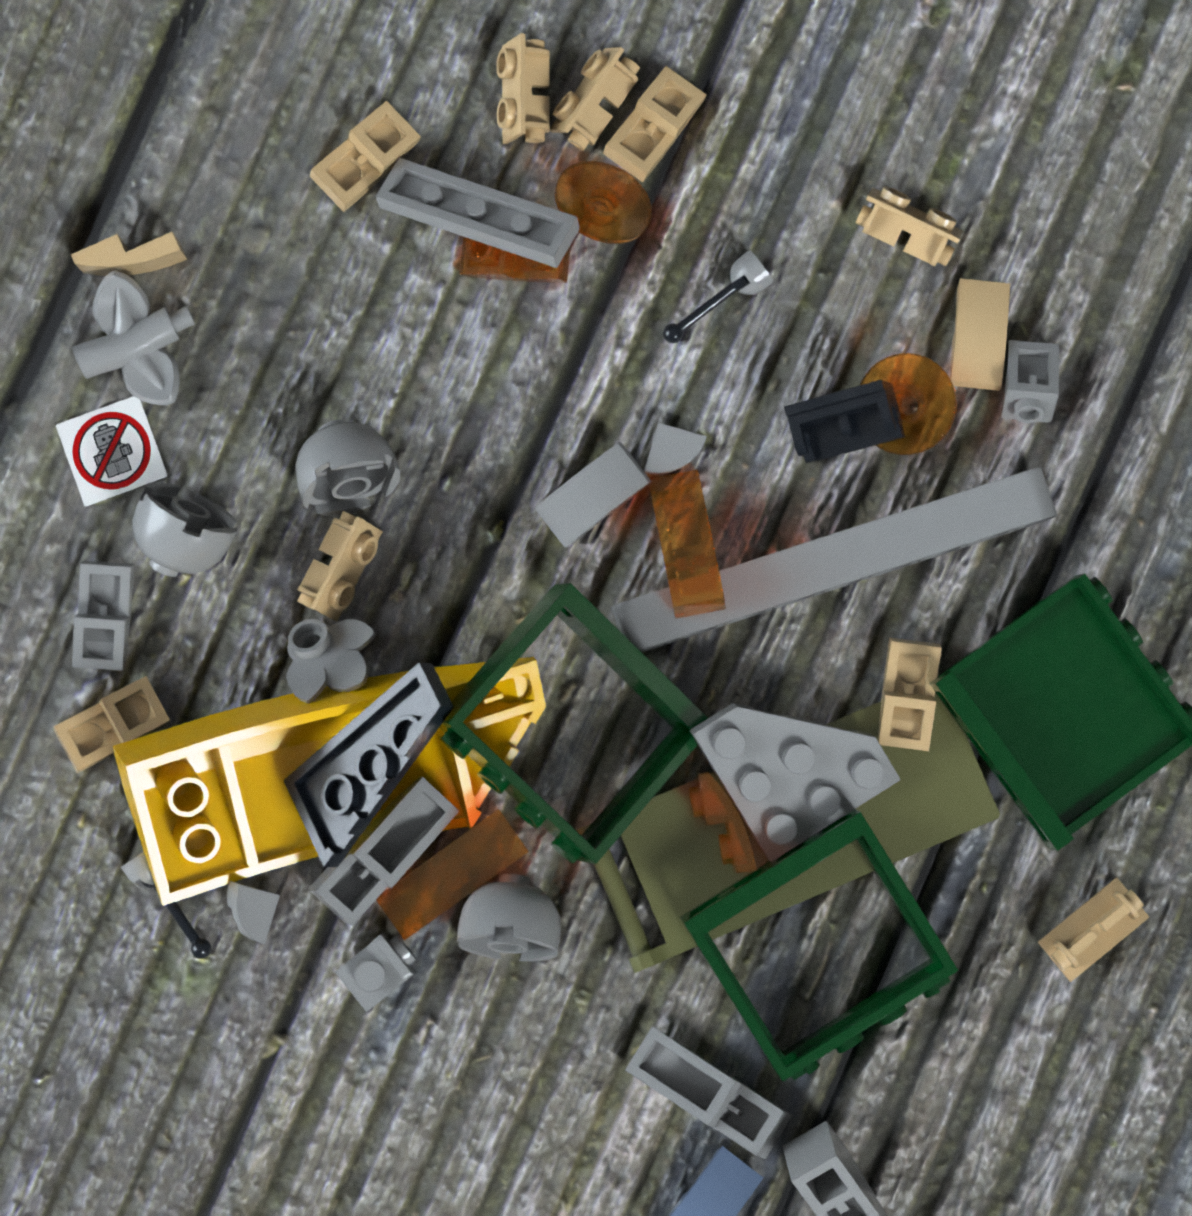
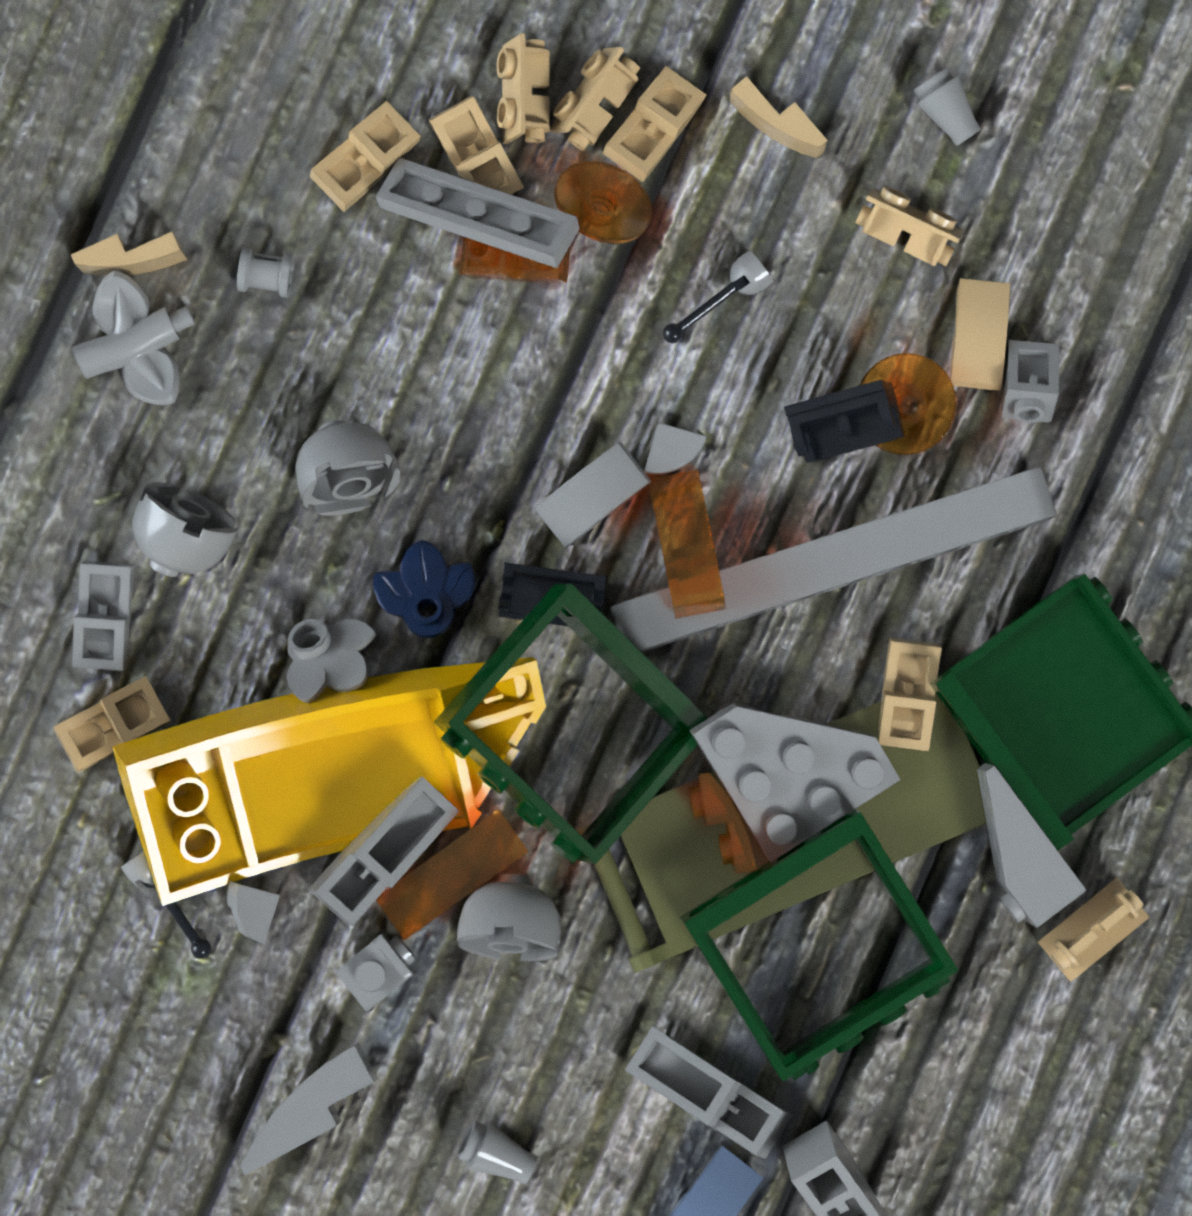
(111, 450): sticker -> none
(265, 272): none -> light grey bush
(310, 1107): none -> light grey slope
(332, 587): tan hinge -> none
(365, 761): black wing -> none
(424, 582): none -> dark blue plate
(474, 147): none -> tan slope
(495, 1153): none -> light grey cone
(527, 585): none -> black hinge
(789, 128): none -> tan slope
(947, 105): none -> light grey cone
(1024, 859): none -> light grey slope

